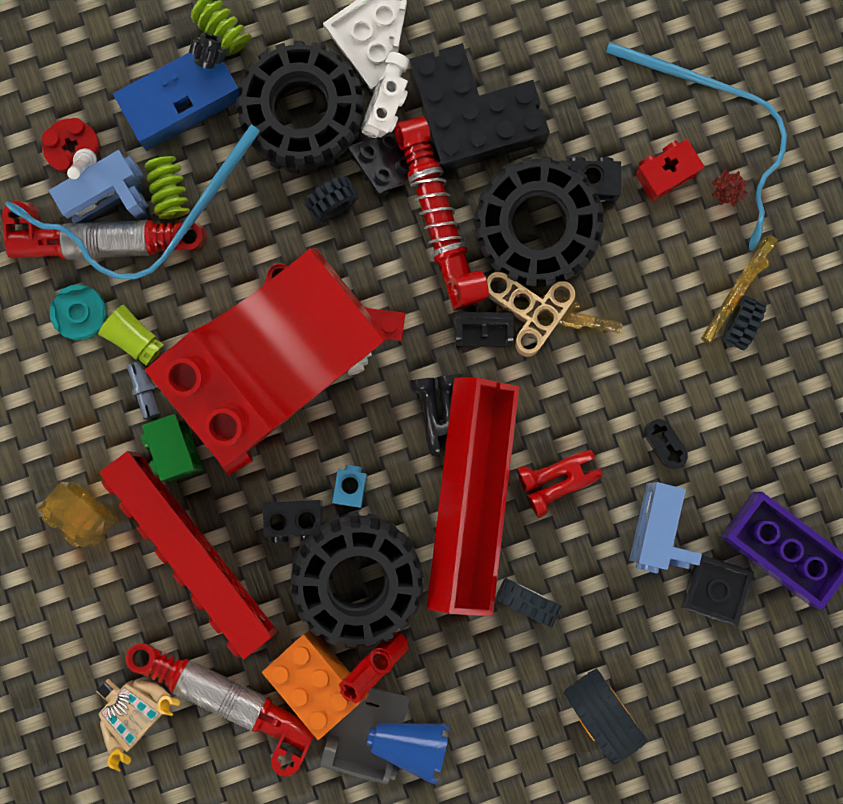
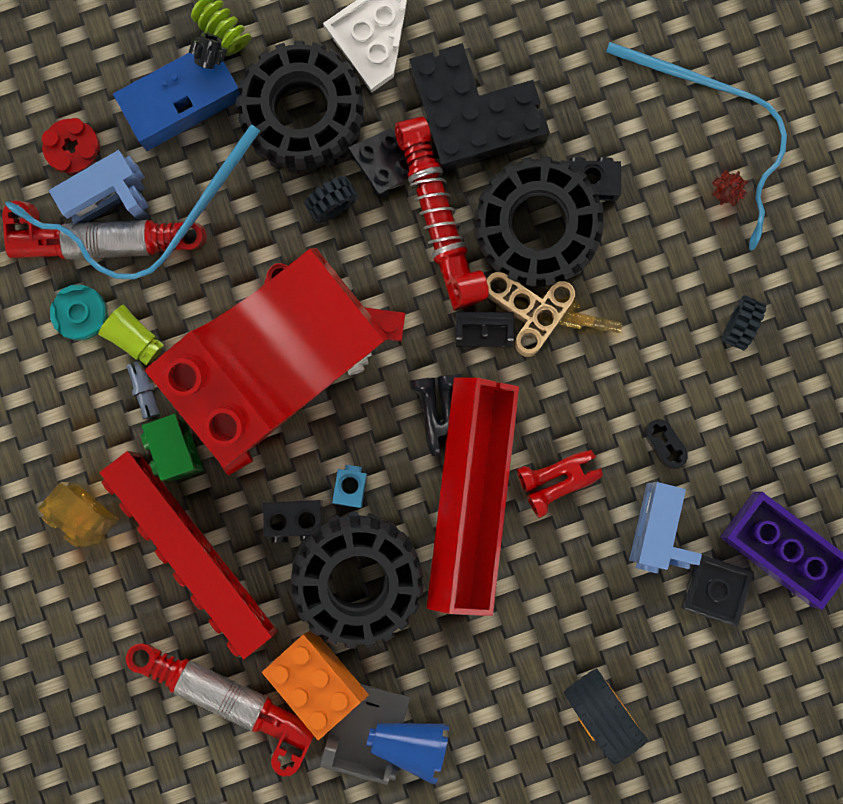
(82, 159): white piece -> none
(130, 715): torso -> none
(165, 188): lime piece -> none
(373, 668): red piece -> none
(386, 97): white brick -> none
(528, 602): black wheel -> none
(659, 182): red brick -> none
(756, 265): clear yellow piece -> none

